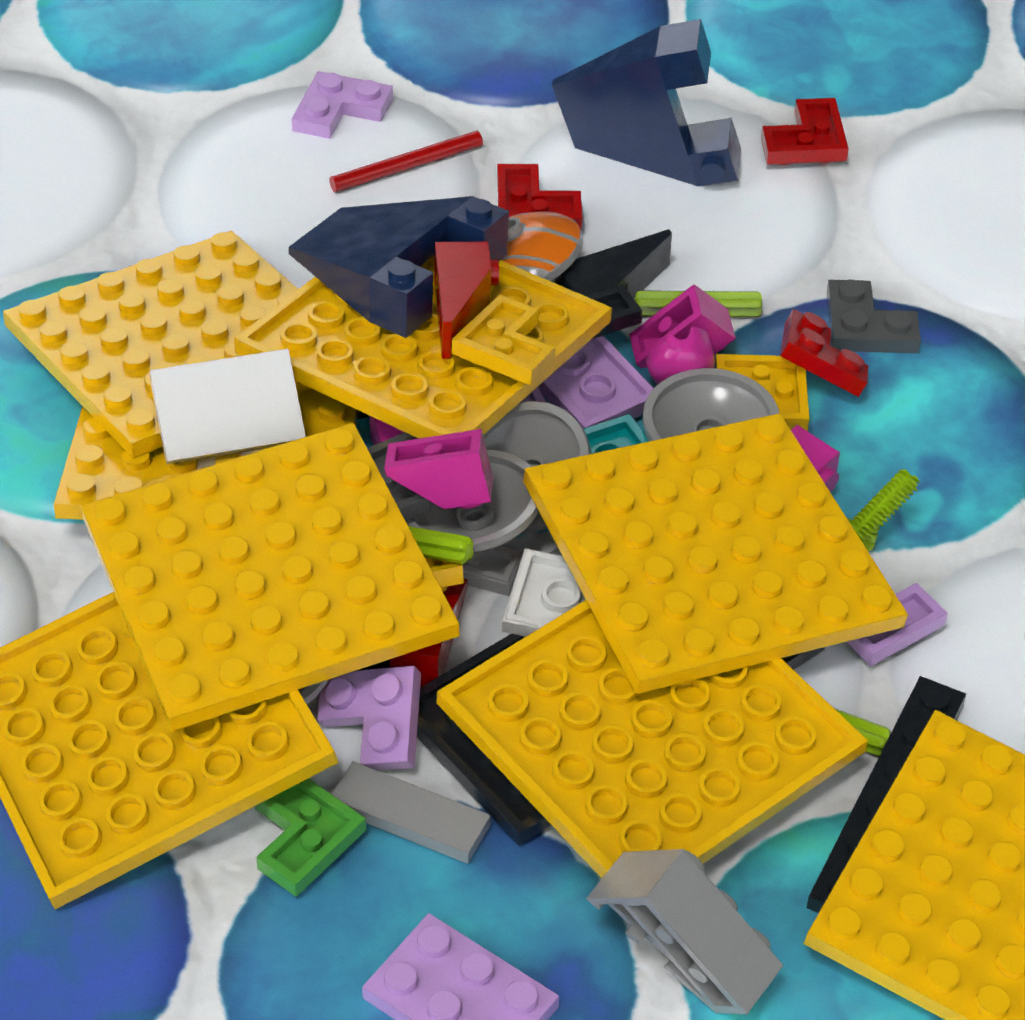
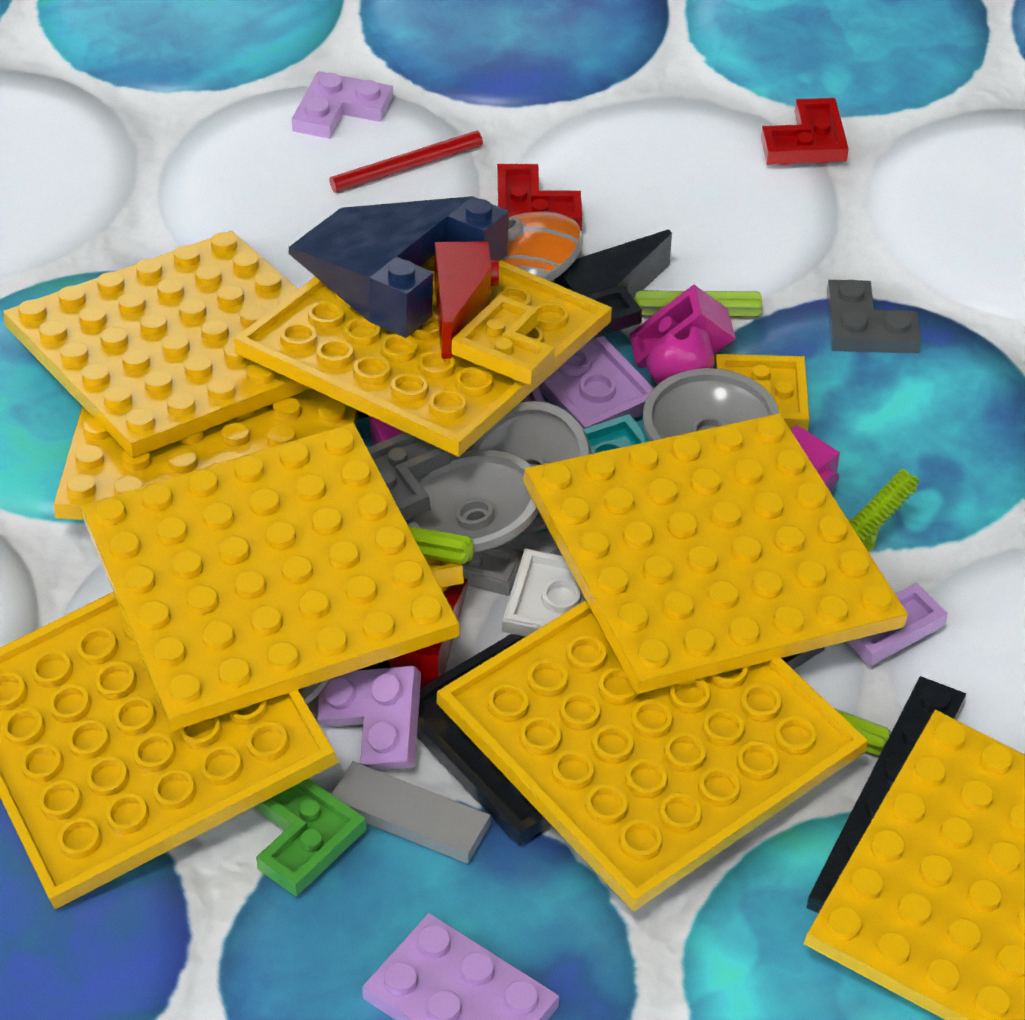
(226, 406): white tile -> none
(443, 468): dark pink slope -> none
(631, 112): dark blue wedge -> none
(692, 924): light grey wedge -> none
(808, 346): red plate -> none

